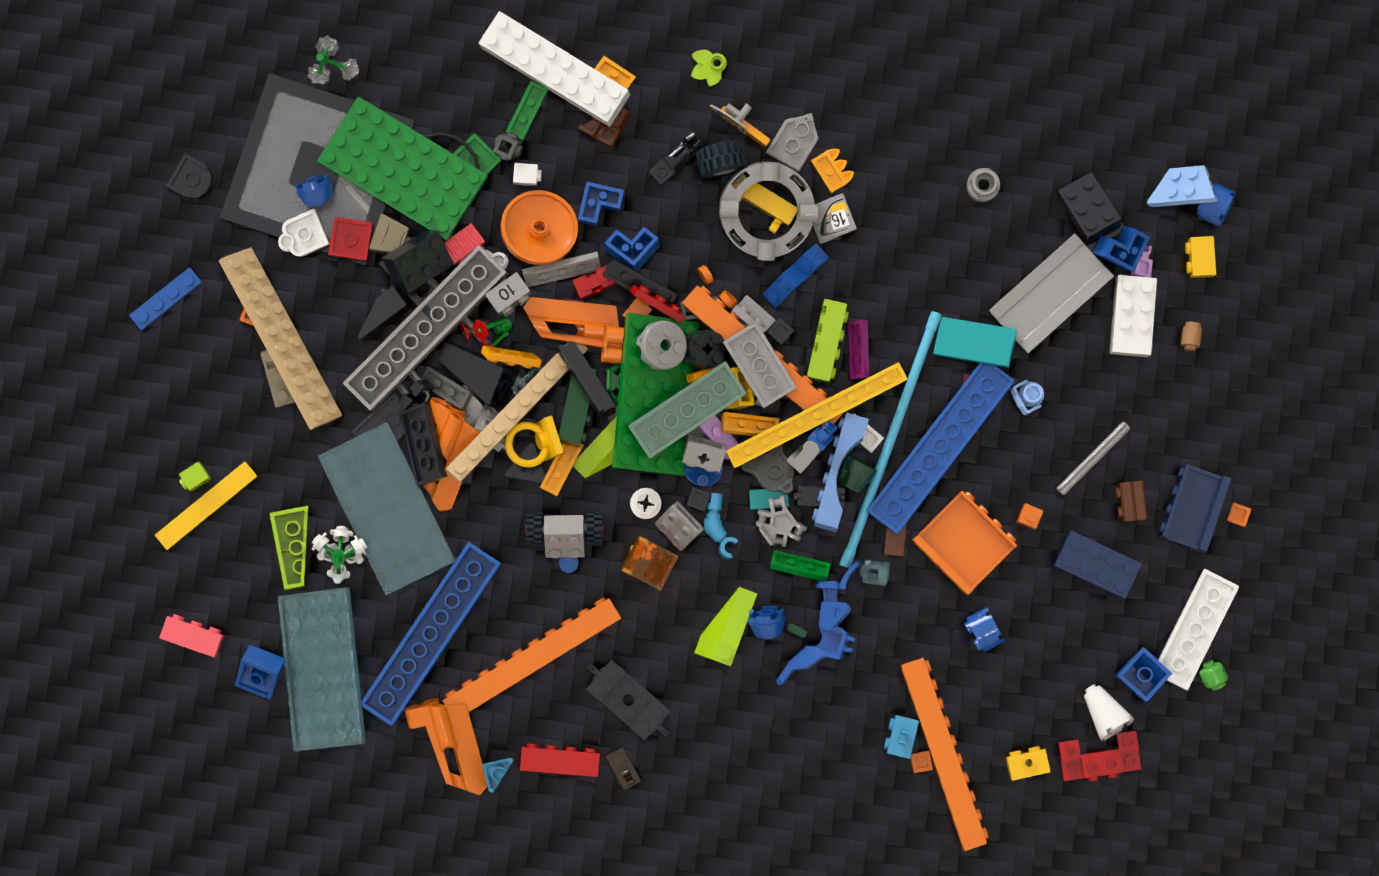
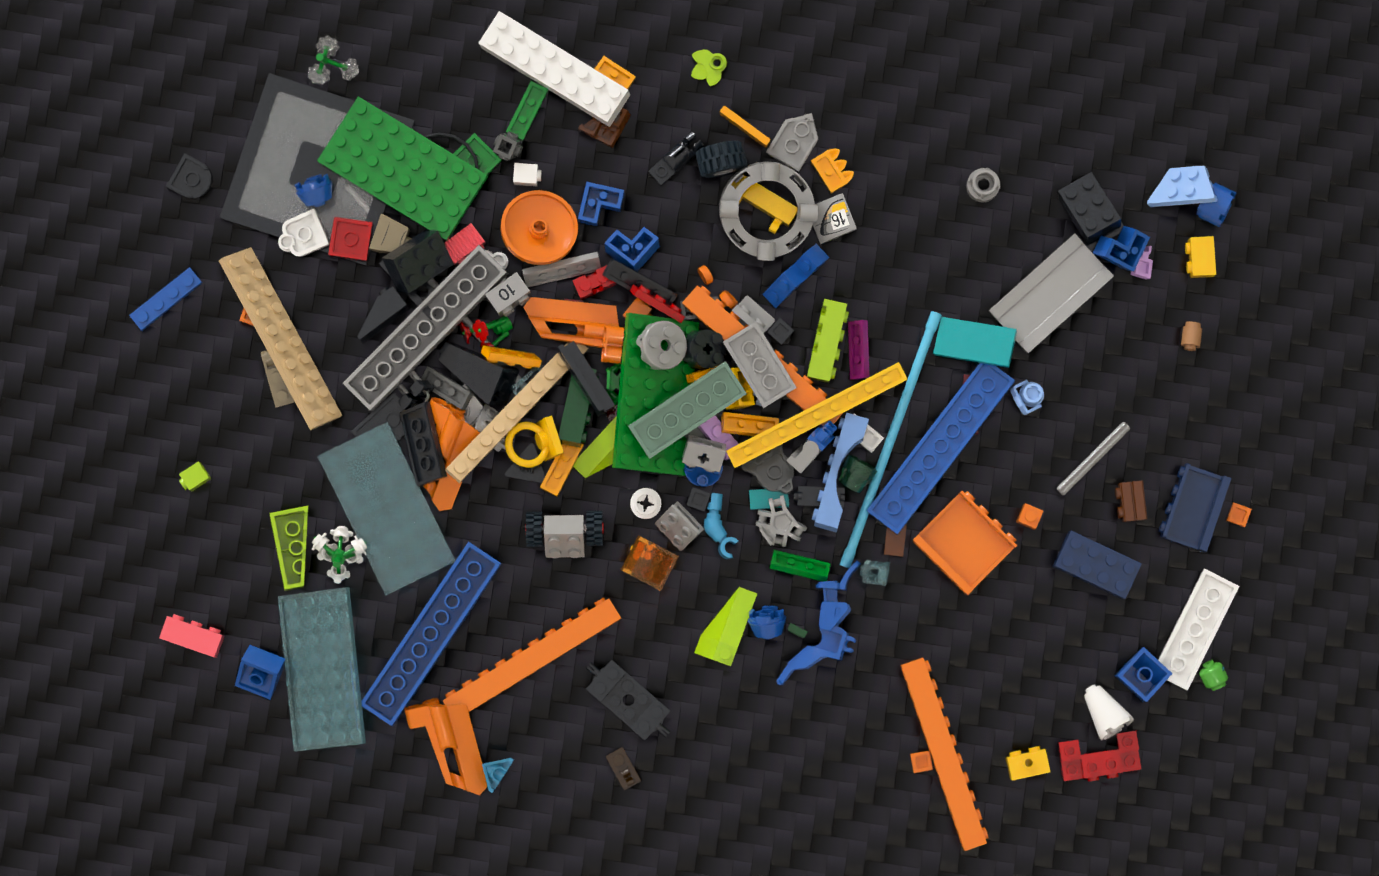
(206, 505): yellow tile -> none
(560, 761): red brick -> none
(568, 564): blue plate -> none
(739, 116): light grey shield -> none
(901, 737): dark azure brick -> none
(984, 629): blue brick -> none
(1133, 316): white brick -> none

